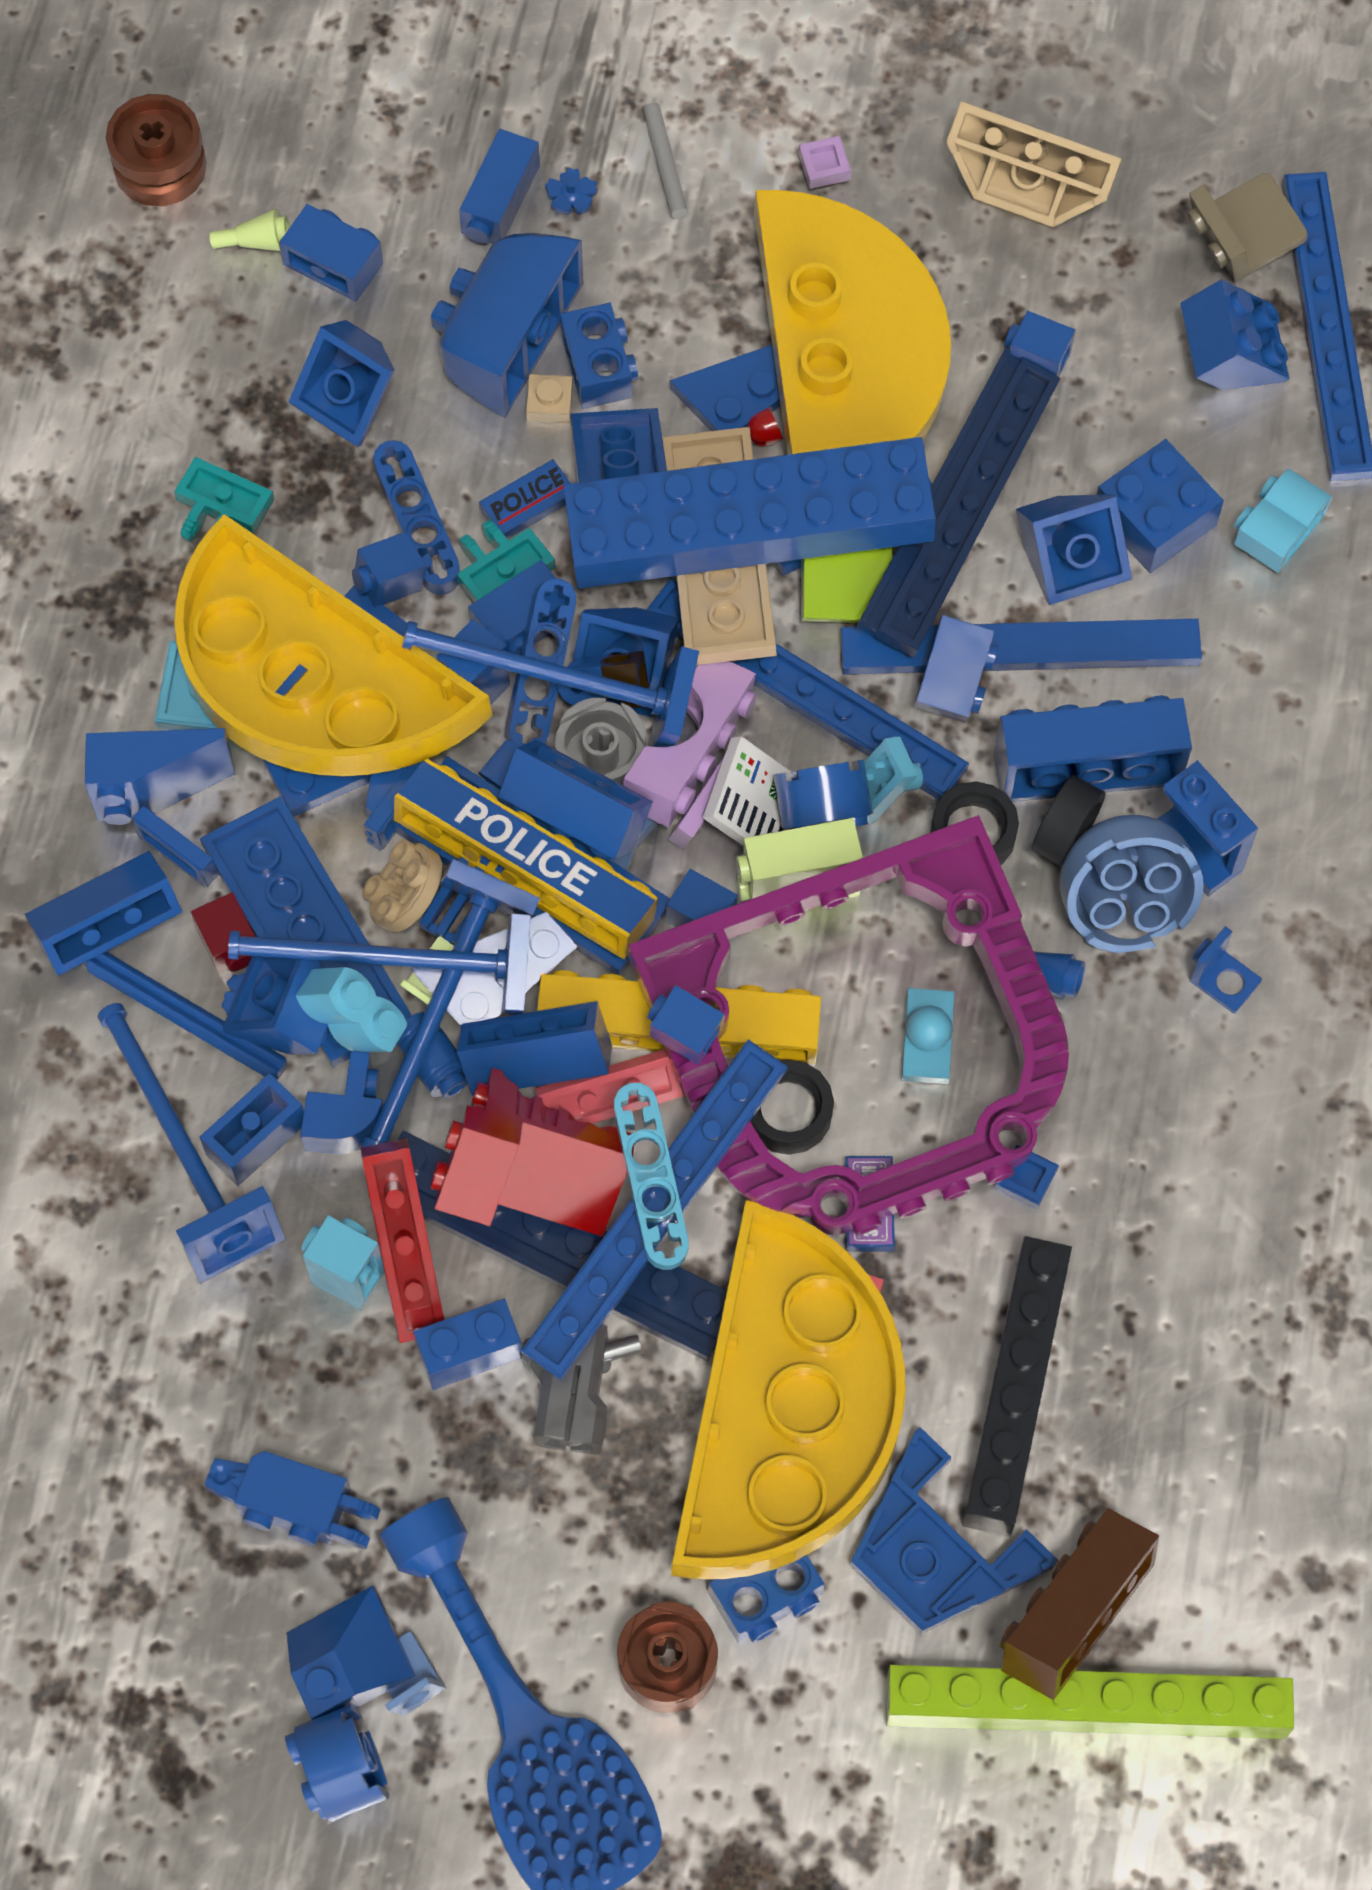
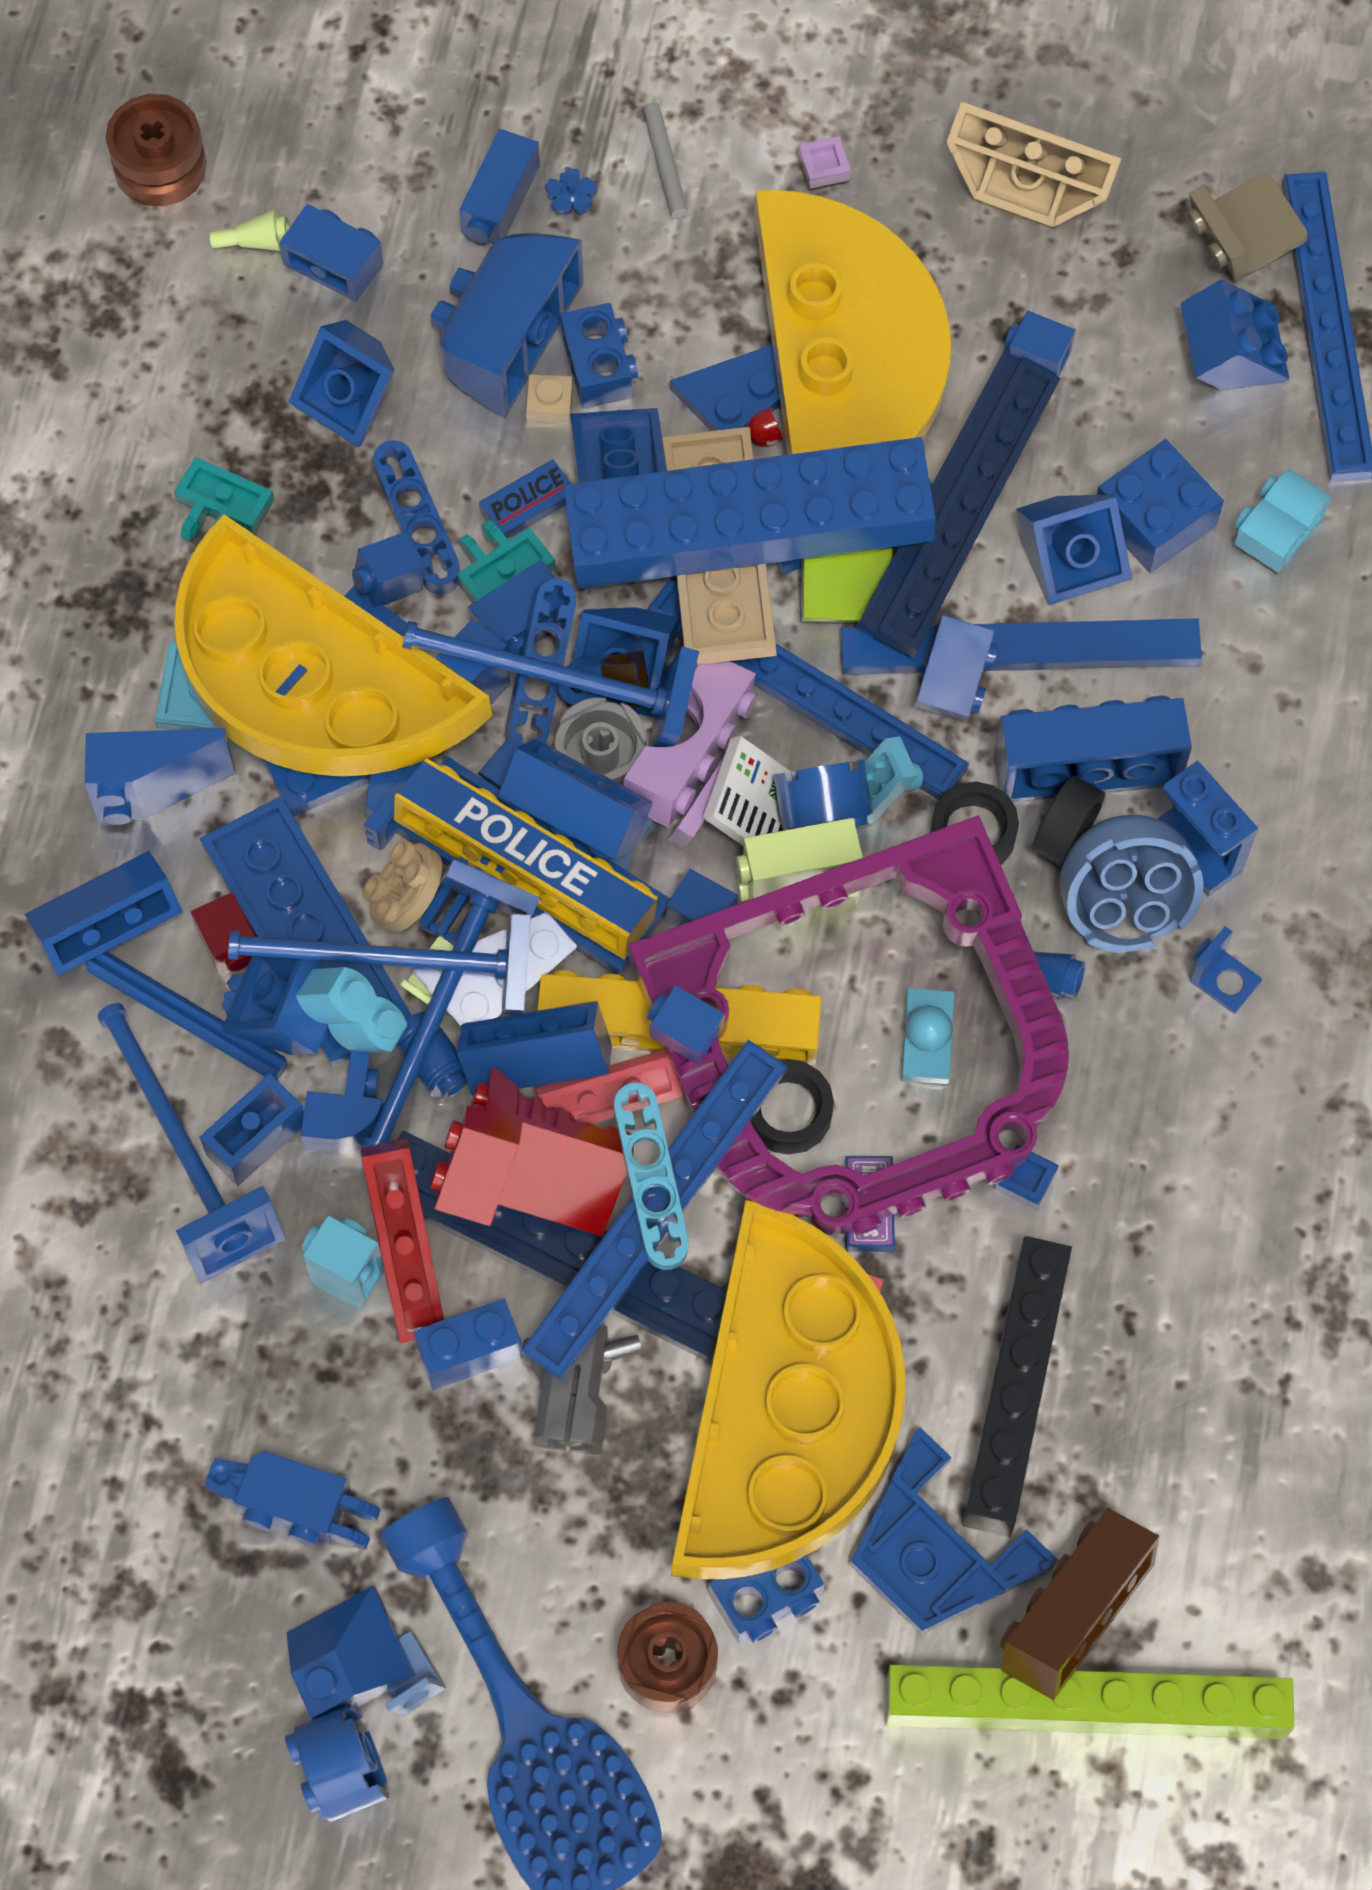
(175, 847): blue tile -> none

